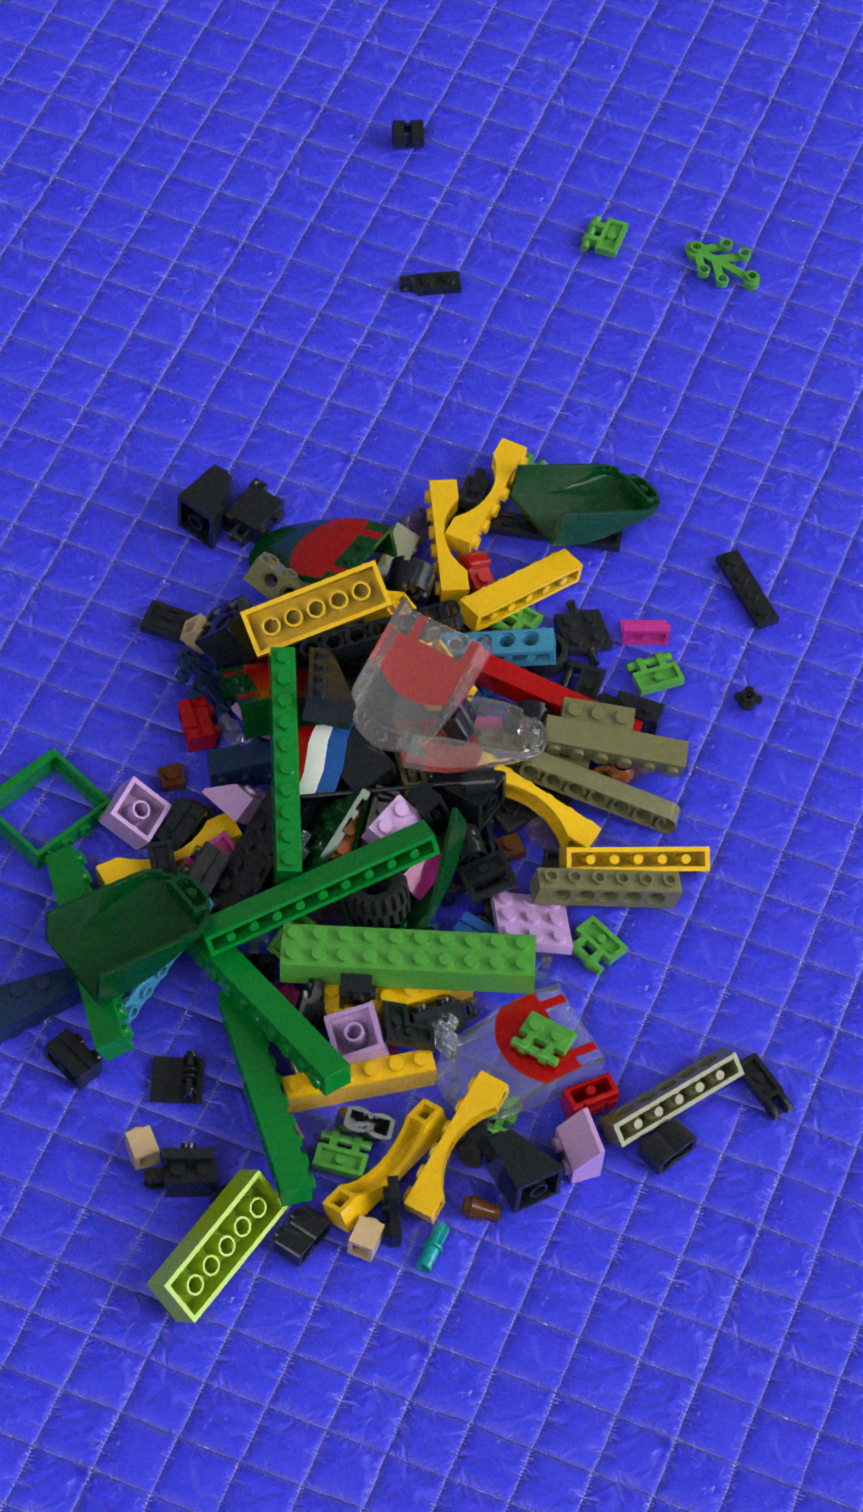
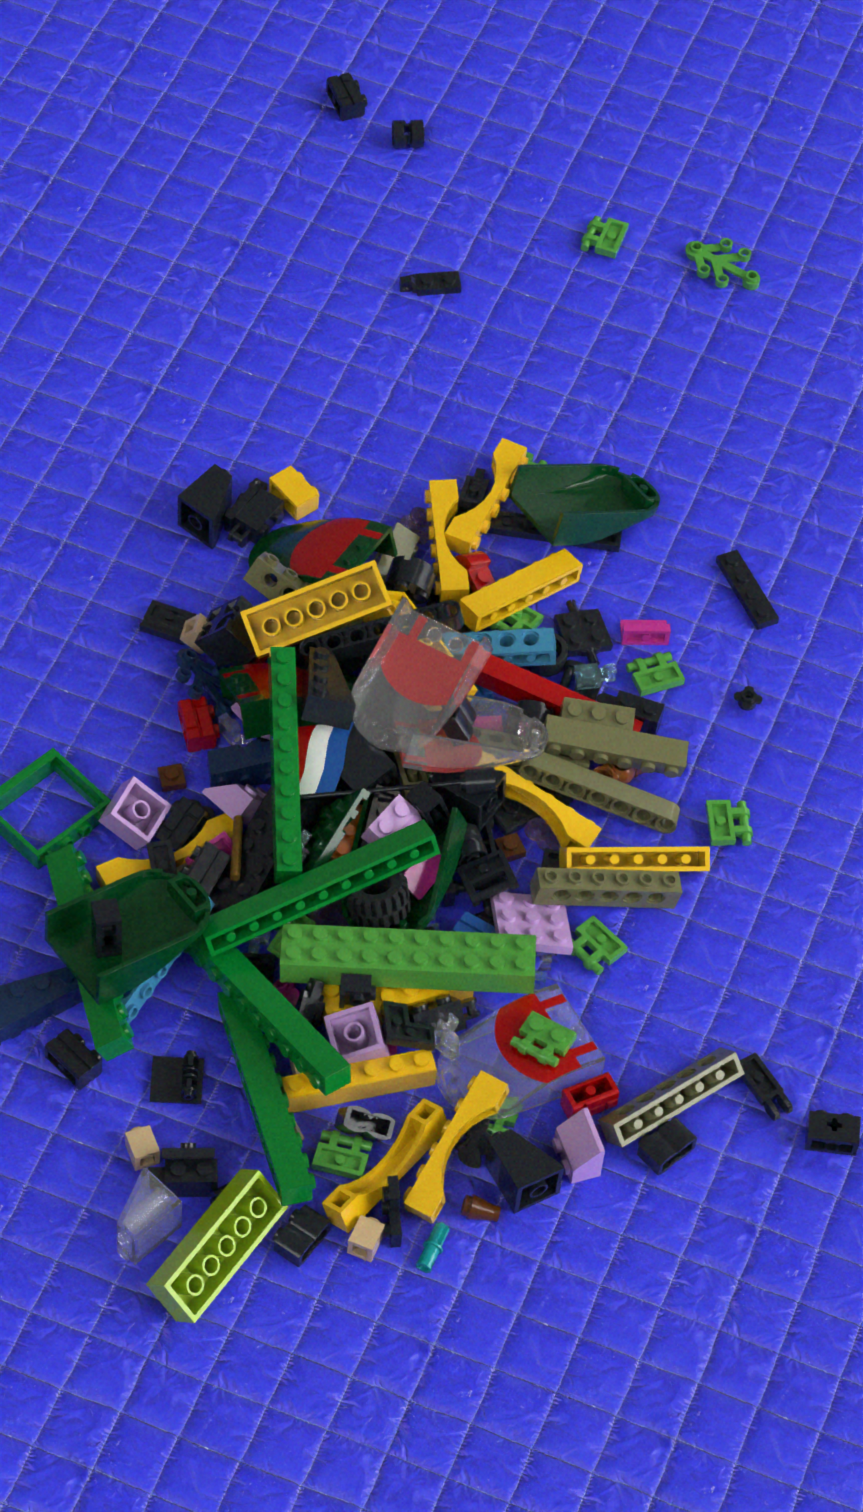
(106, 927): none -> black brick
(147, 1218): none -> clear slope
(236, 848): none -> pearl gold bar
(295, 491): none -> yellow brick
(346, 96): none -> black brick
(589, 676): none -> clear light blue plate
(721, 823): none -> bright green plate
(832, 1132): none -> black brick

